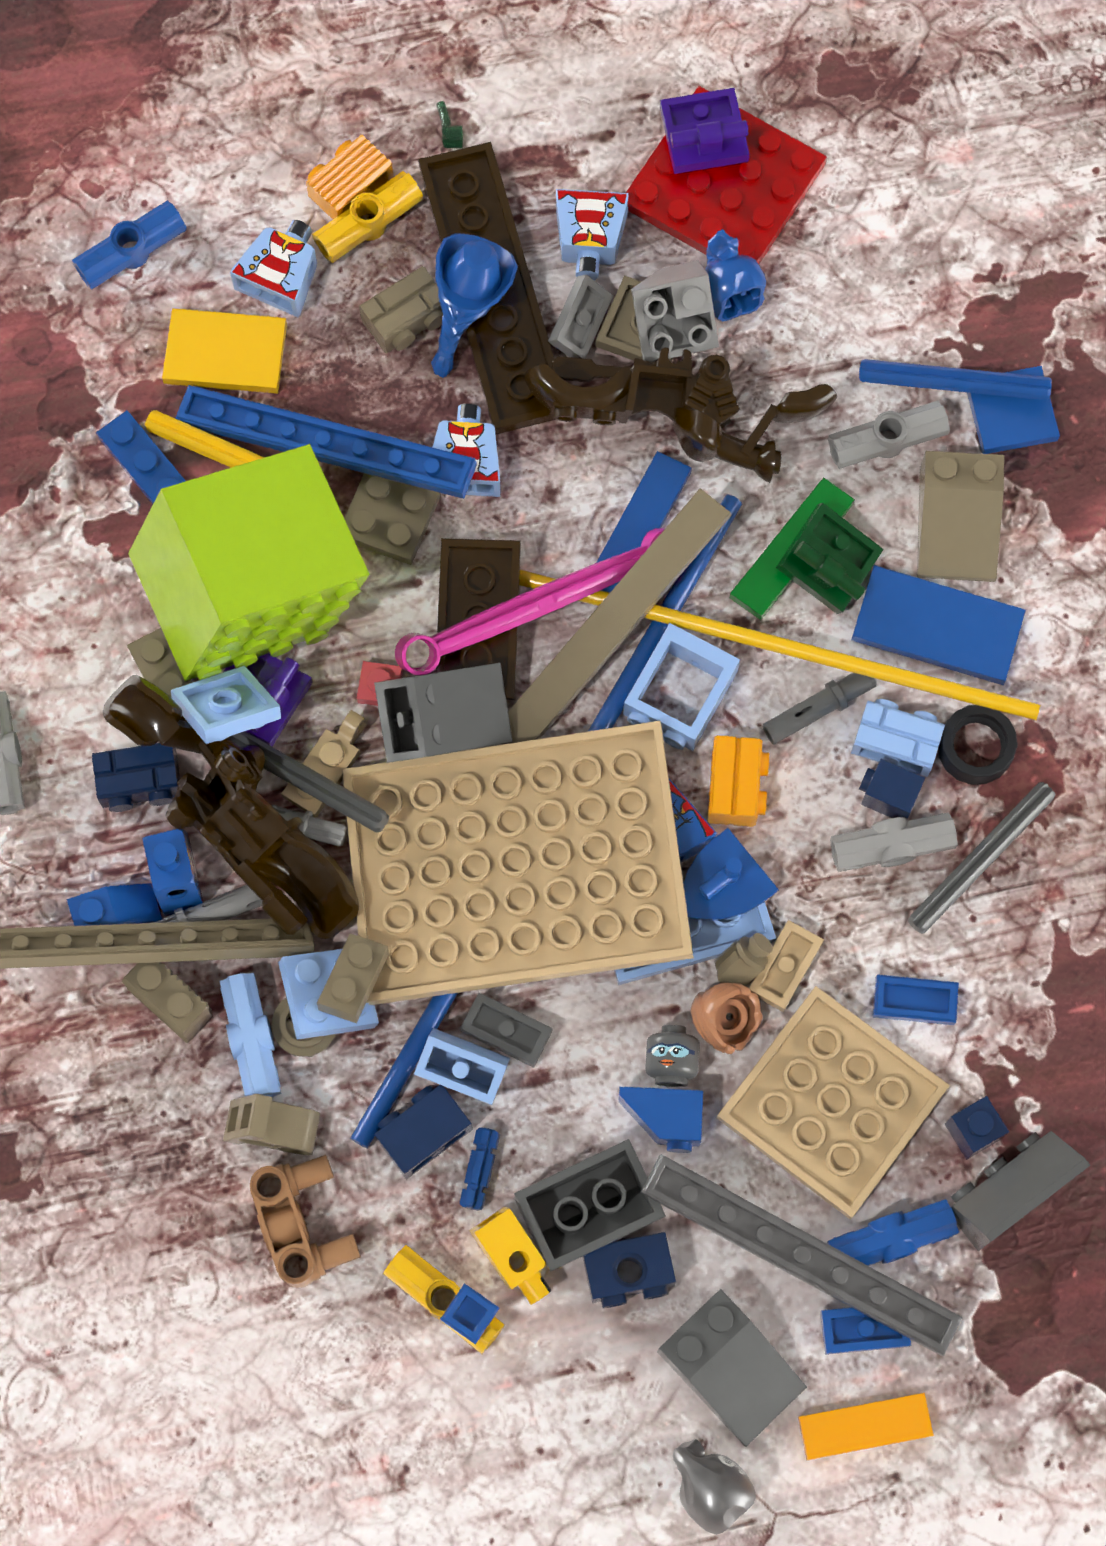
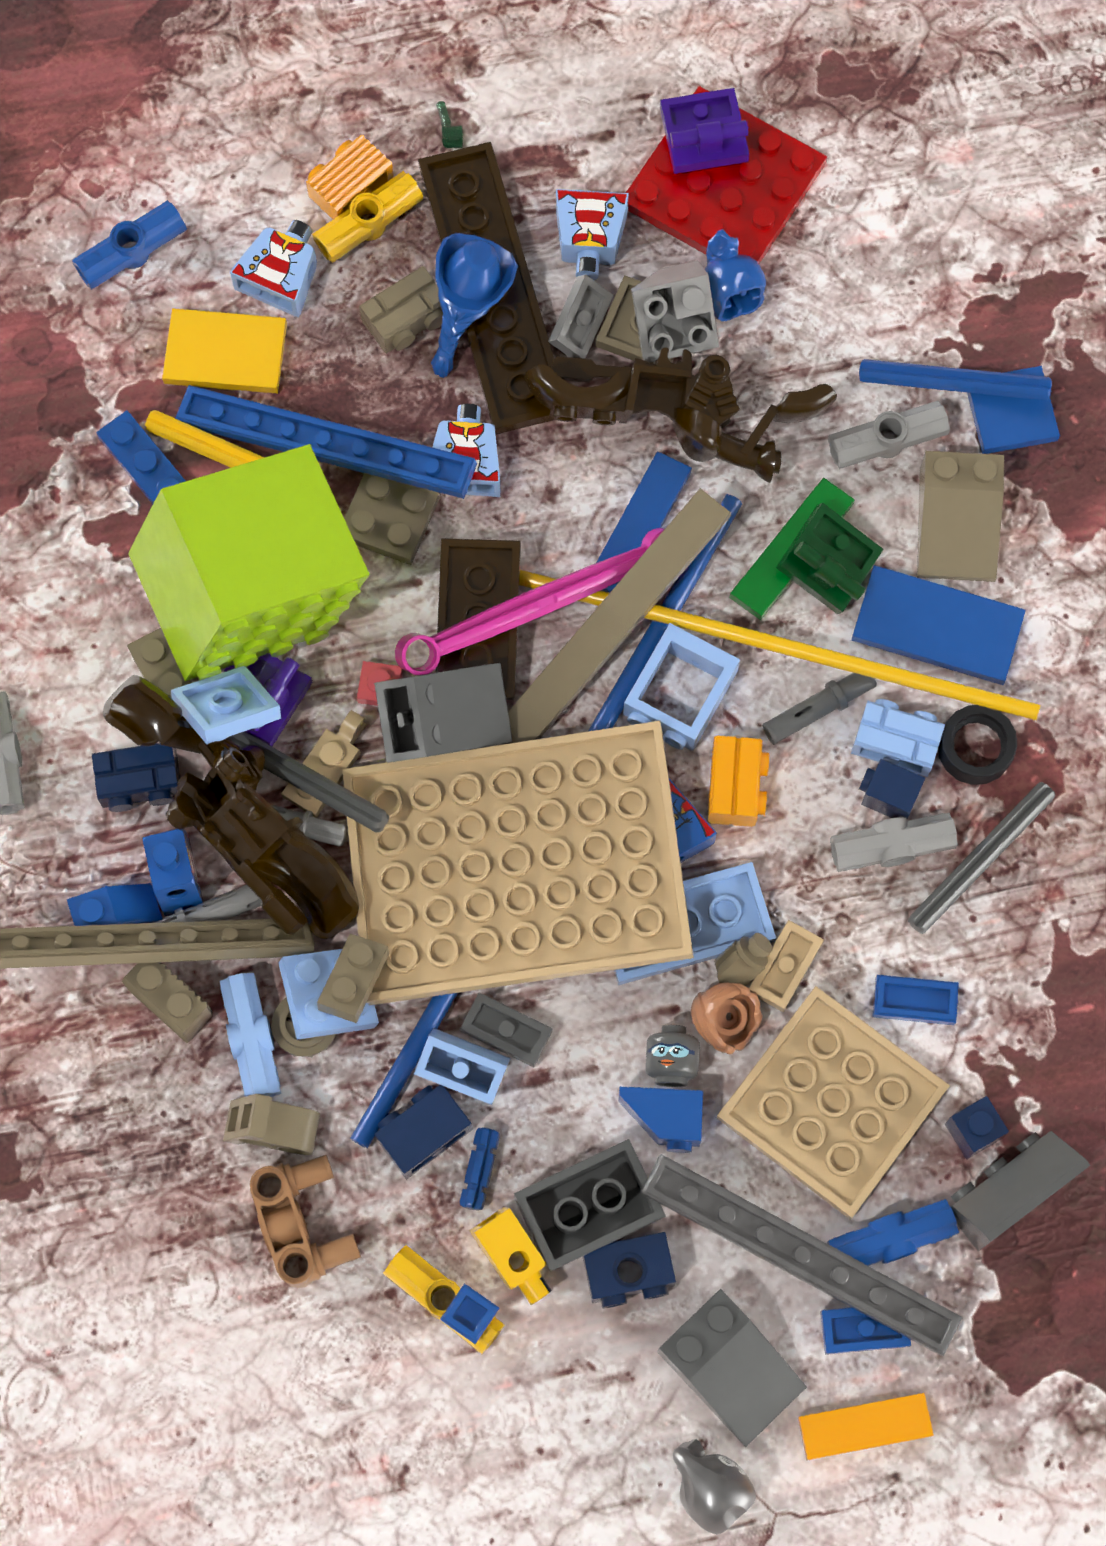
(725, 881): blue shield -> none

